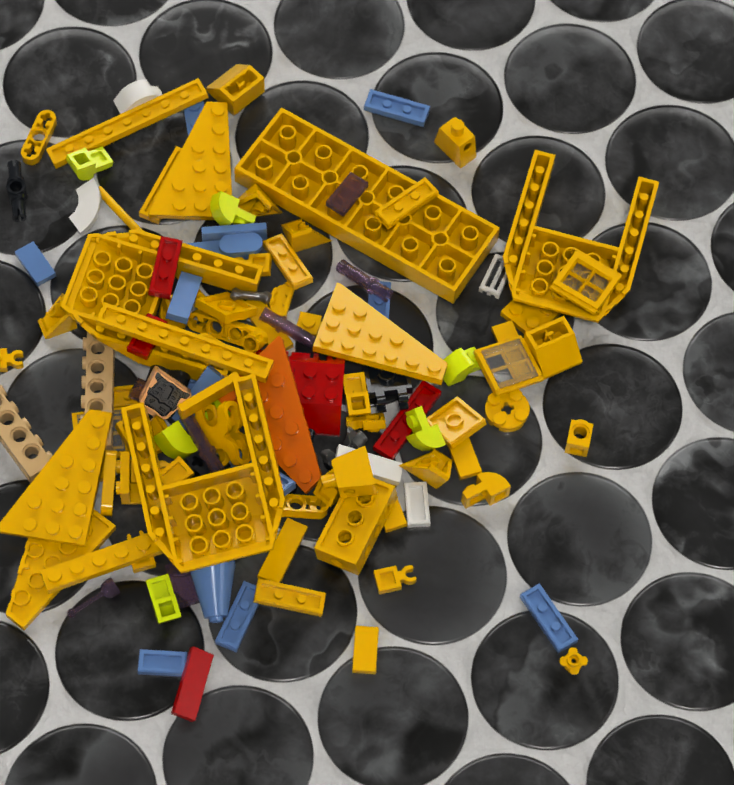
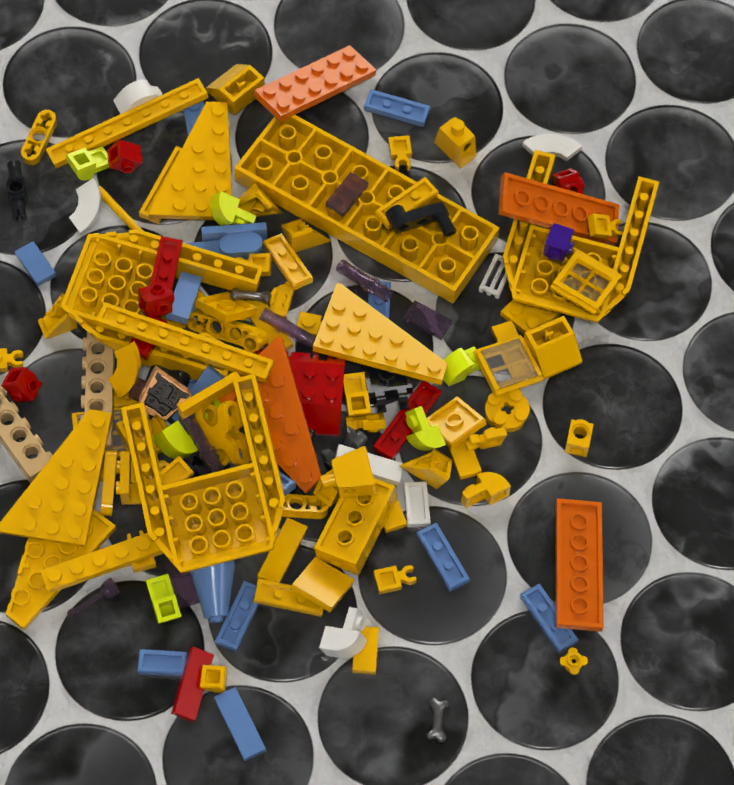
(21, 384): none -> red brick
(124, 156): none -> red brick
(127, 369): none -> yellow tile
(155, 300): none -> red brick
(214, 678): none -> yellow slope
(239, 724): none -> medium blue tile
(314, 83): none -> orange plate
(322, 584): none -> yellow tile
(345, 641): none -> white brick
(400, 150): none -> yellow plate
(404, 221): none -> black beam
(427, 320): none -> clear purple tile
(438, 708): none -> flat silver piece
(443, 557): none -> medium blue tile
(490, 438): none -> yellow plate
(548, 204): none -> orange plate
(554, 144): none -> white tile
(559, 242): none -> dark purple brick
(568, 180): none -> red brick
(578, 565): none -> orange plate
(602, 227): none -> yellow plate

